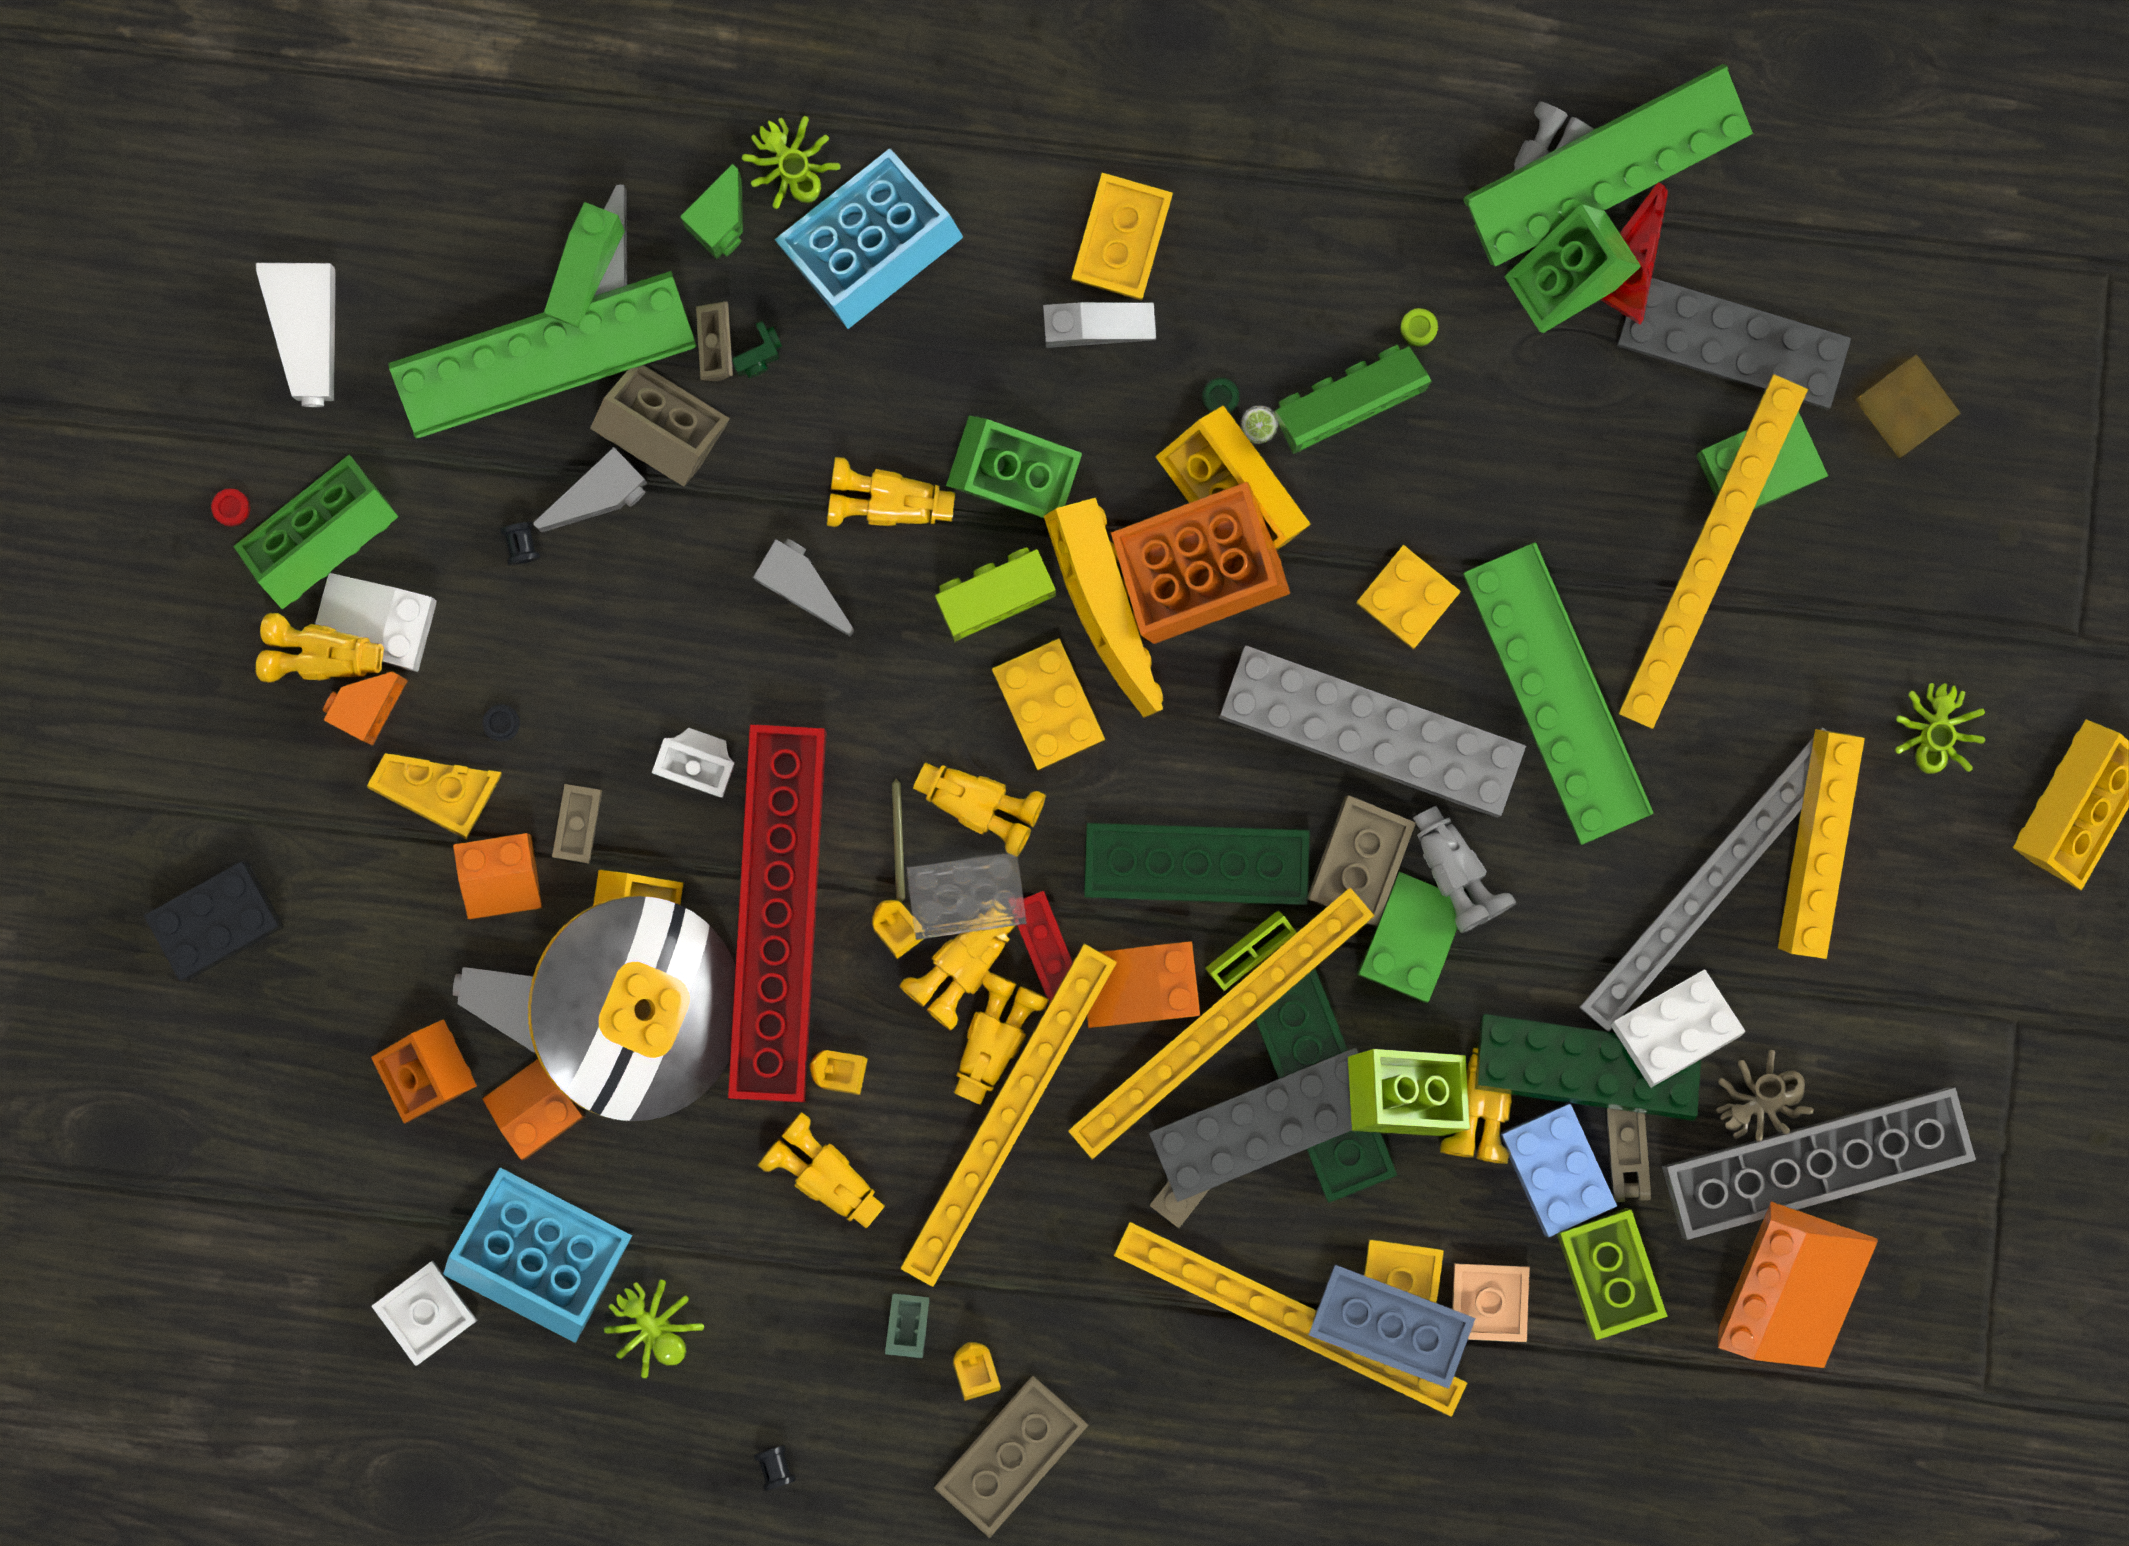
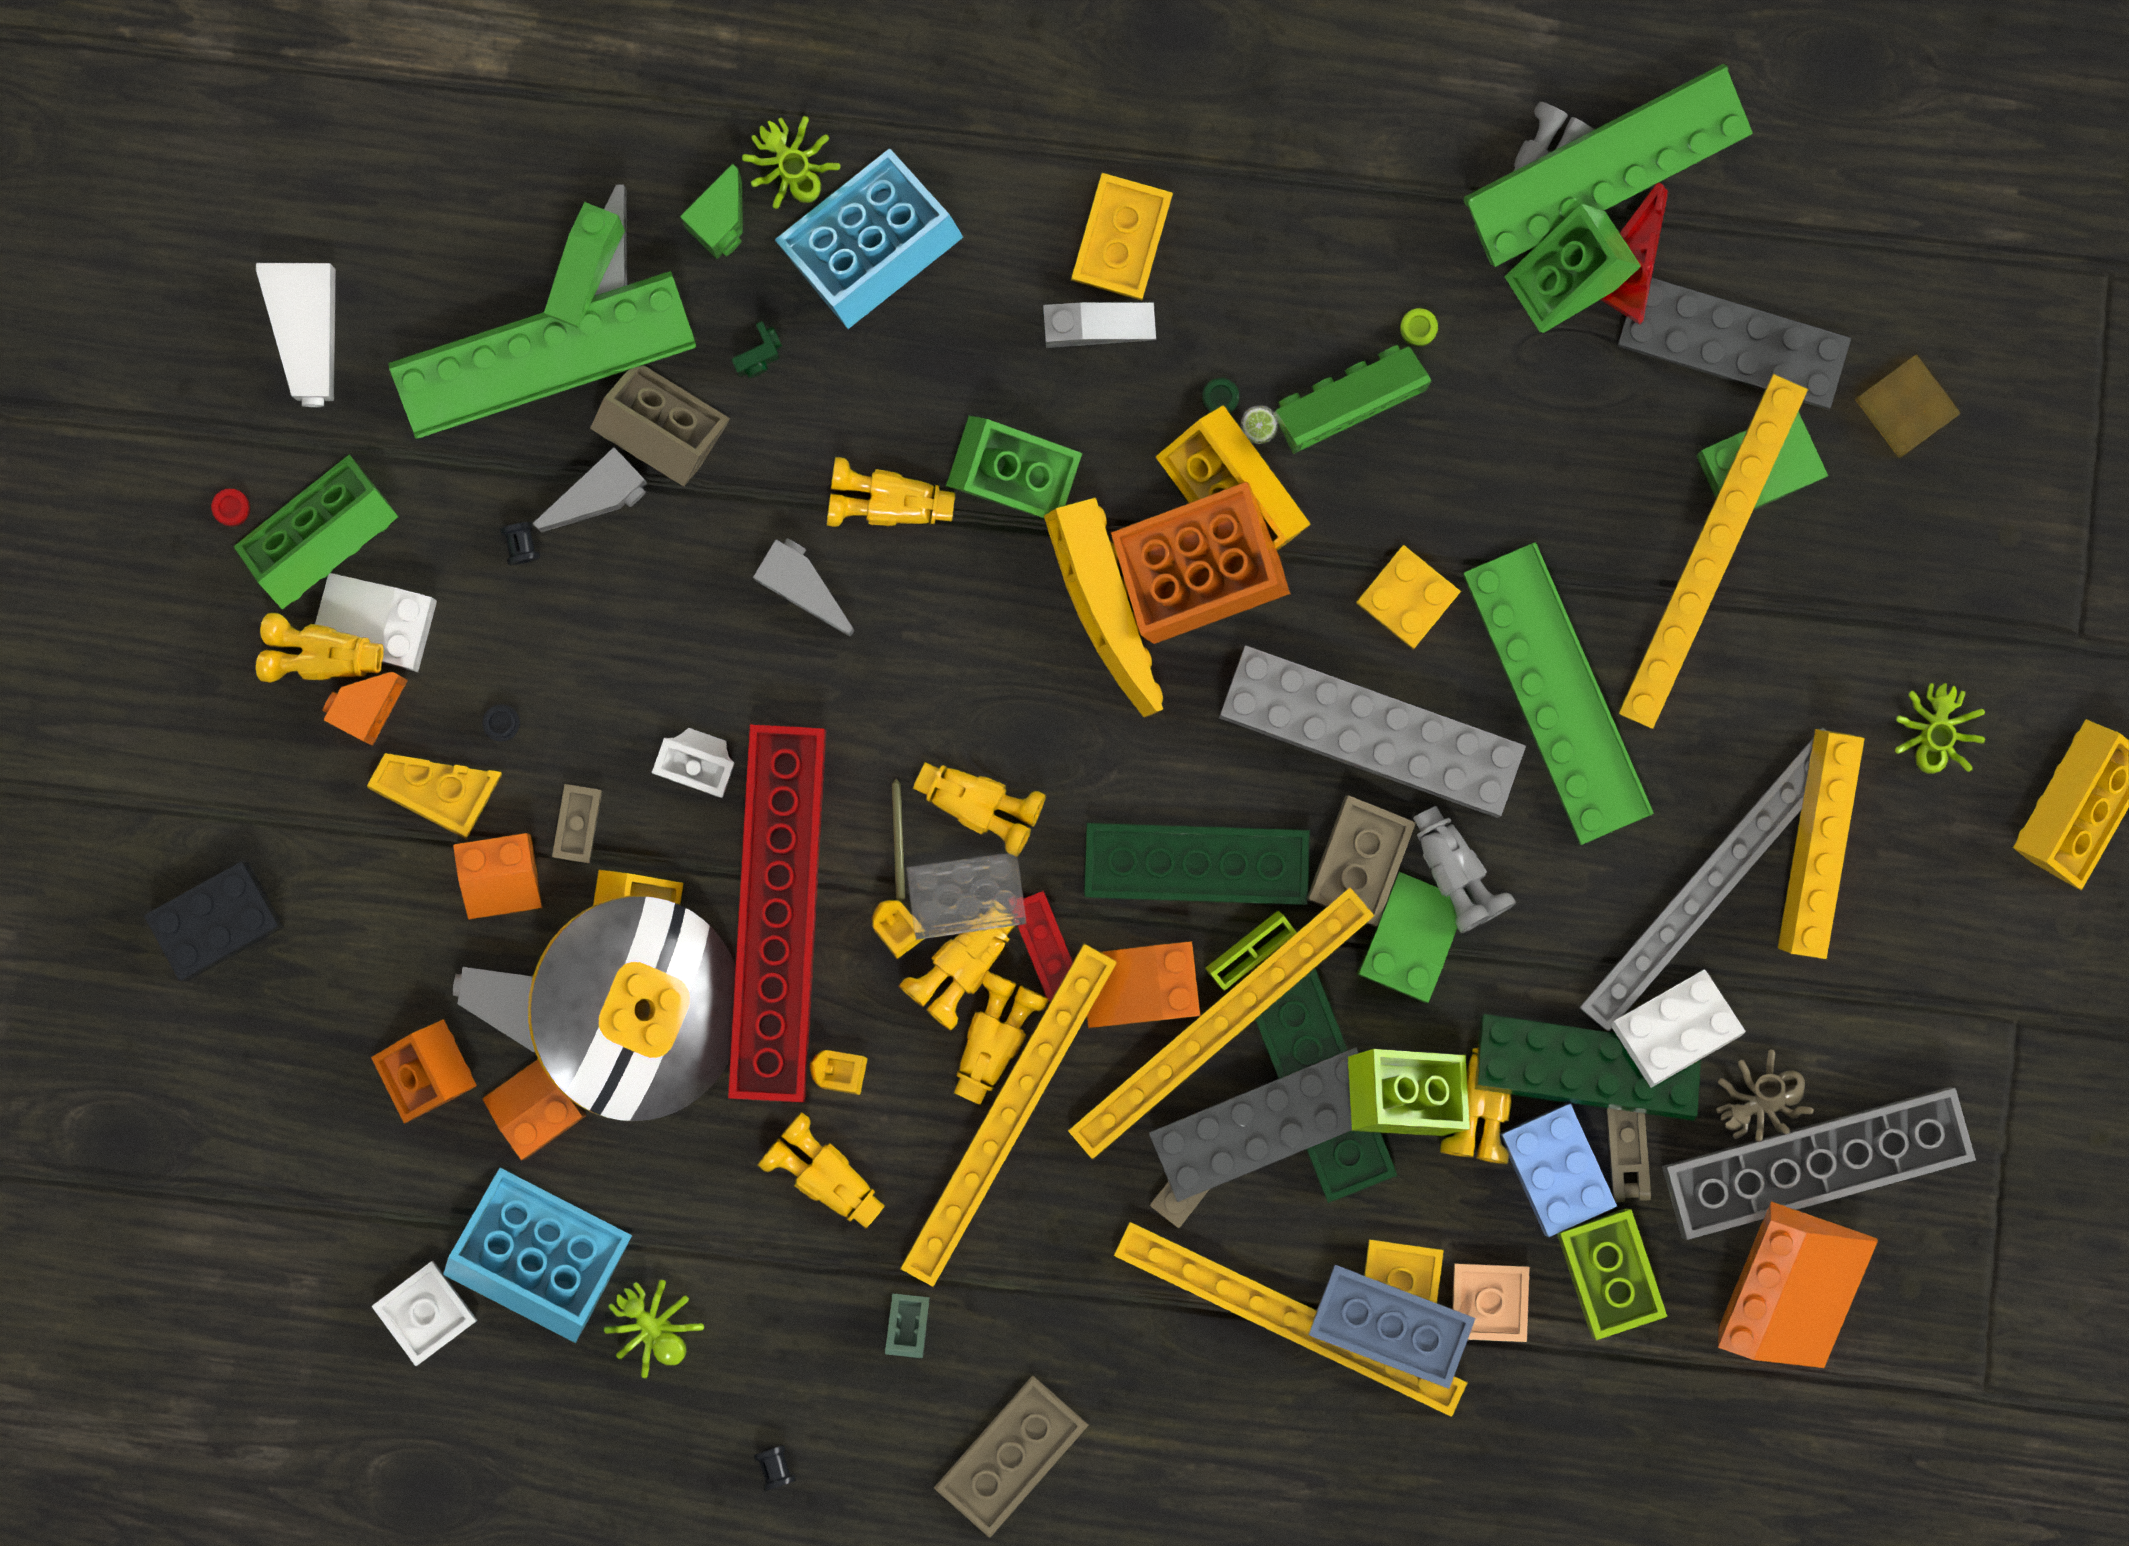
(714, 341): dark tan slope -> none
(975, 1371): yellow plate -> none
(995, 593): lime brick -> none
(1048, 704): yellow plate -> none

